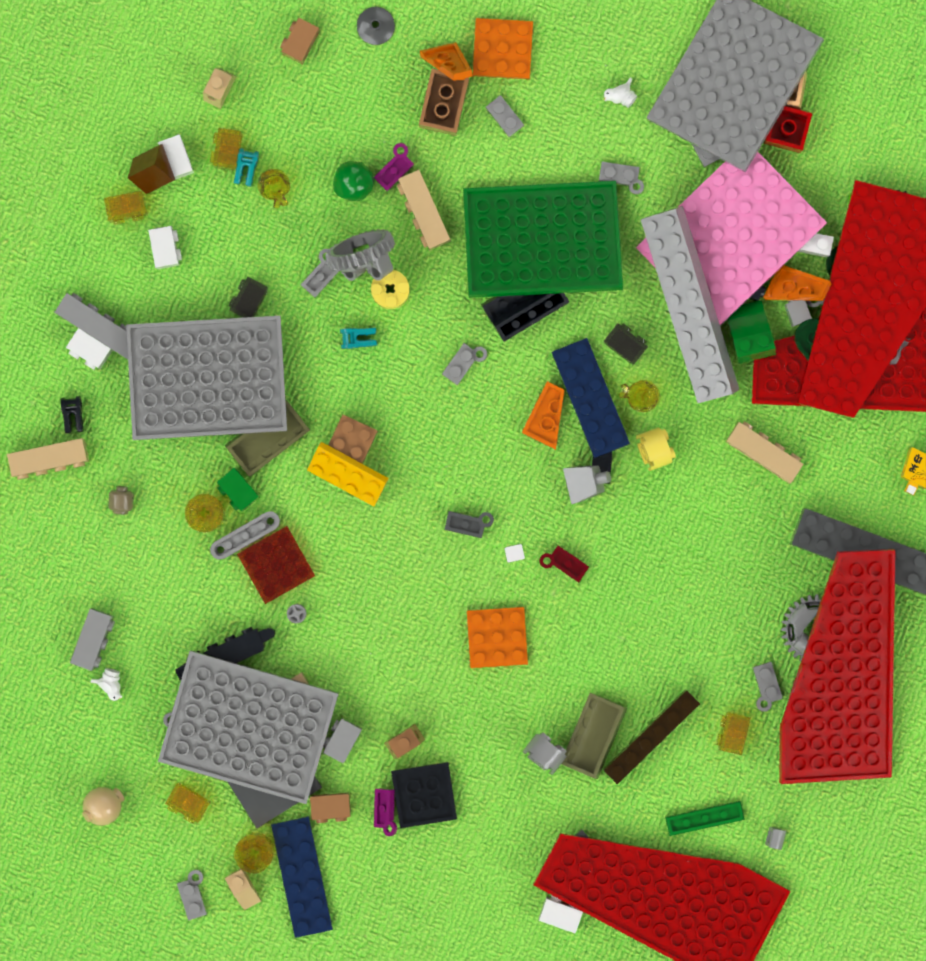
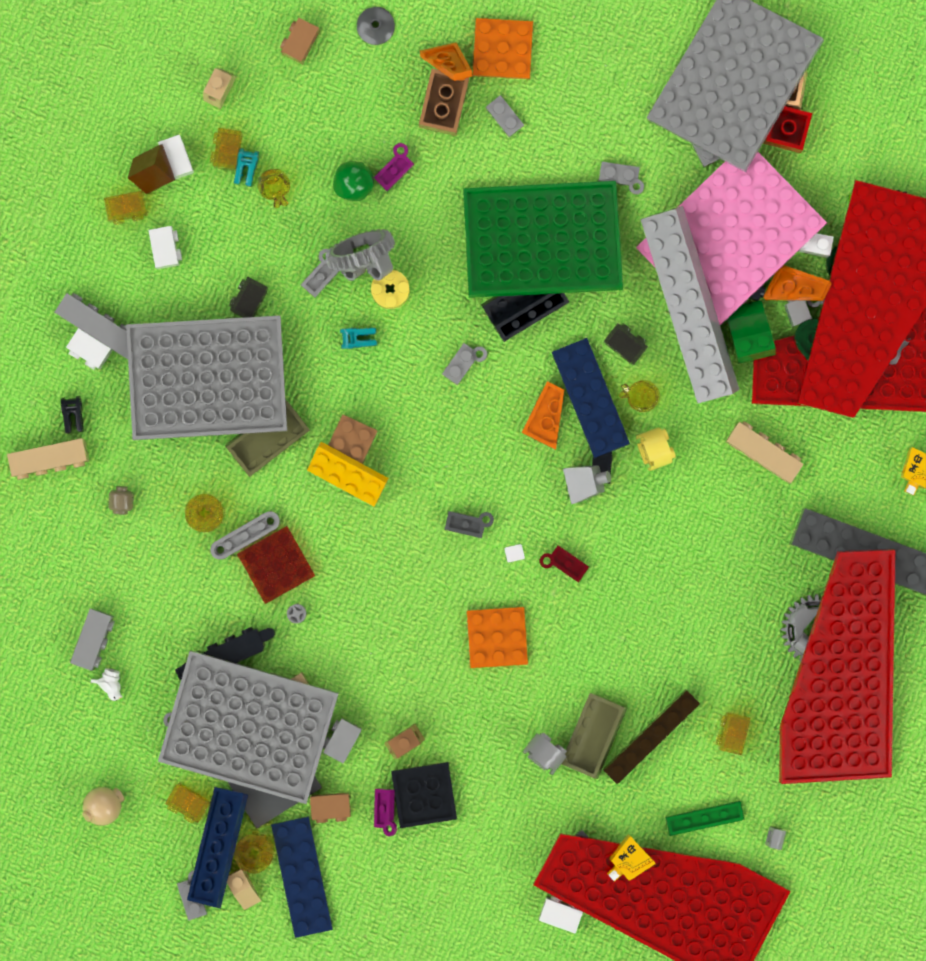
(217, 847): none -> dark blue plate
(237, 489): green brick -> none
(424, 210): tan brick -> none
(621, 94): white animal -> none
(629, 860): none -> yellow torso
(767, 685): light grey hinge -> none

